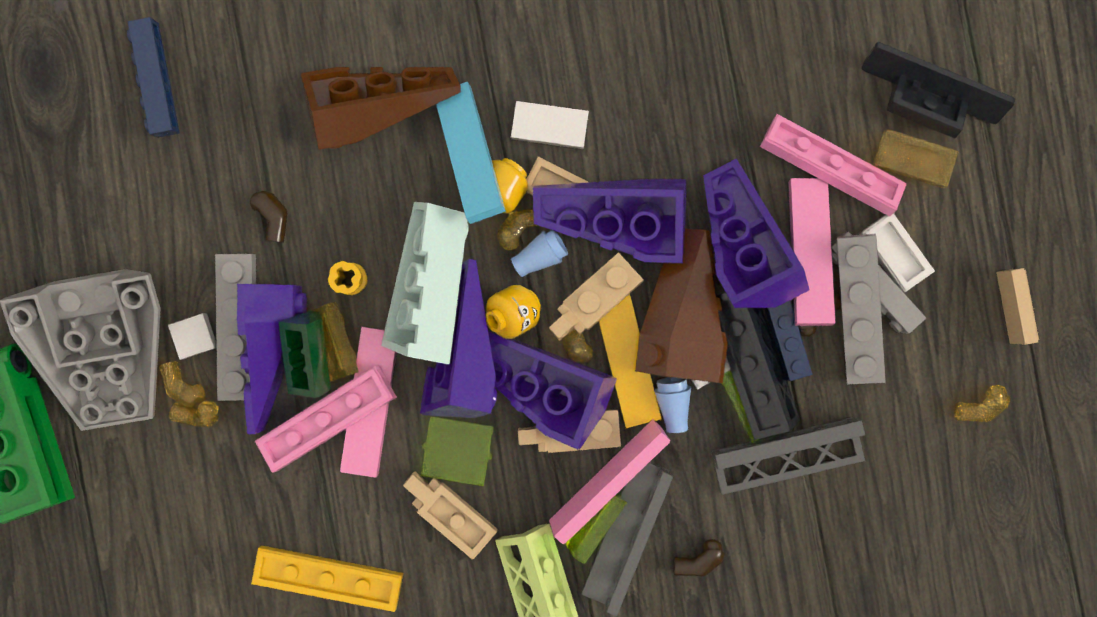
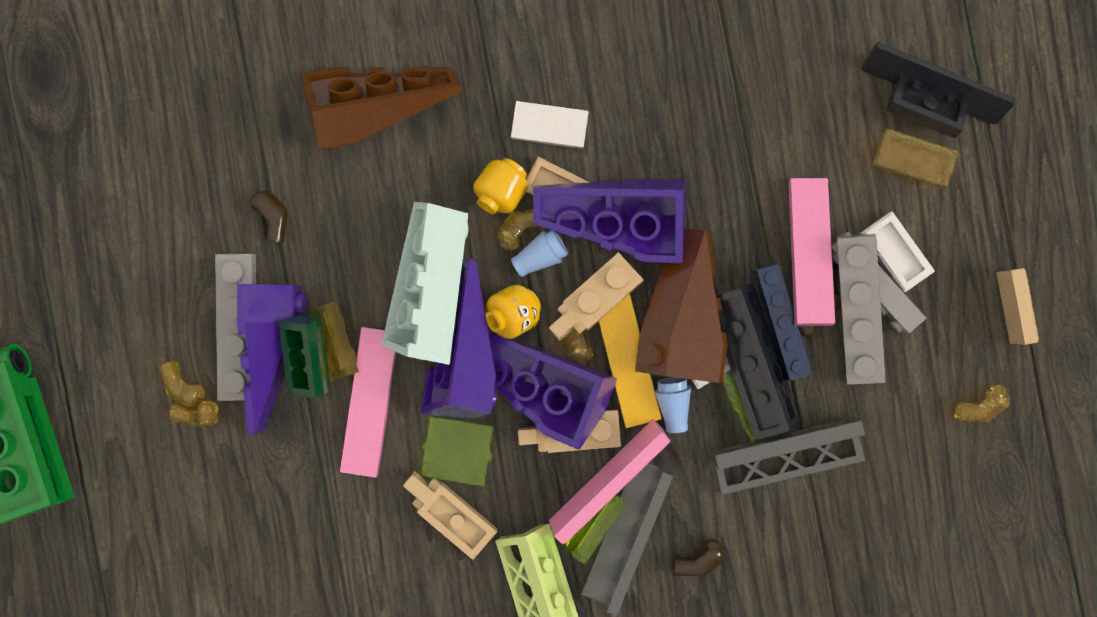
(93, 343): light grey wedge -> none
(152, 77): dark blue piece -> none
(193, 336): white tile -> none
(325, 419): bright pink tile -> none
(327, 578): yellow tile -> none
(336, 276): yellow bush -> none
(470, 156): medium azure tile -> none
(749, 248): dark purple wedge -> none
(833, 165): bright pink tile -> none

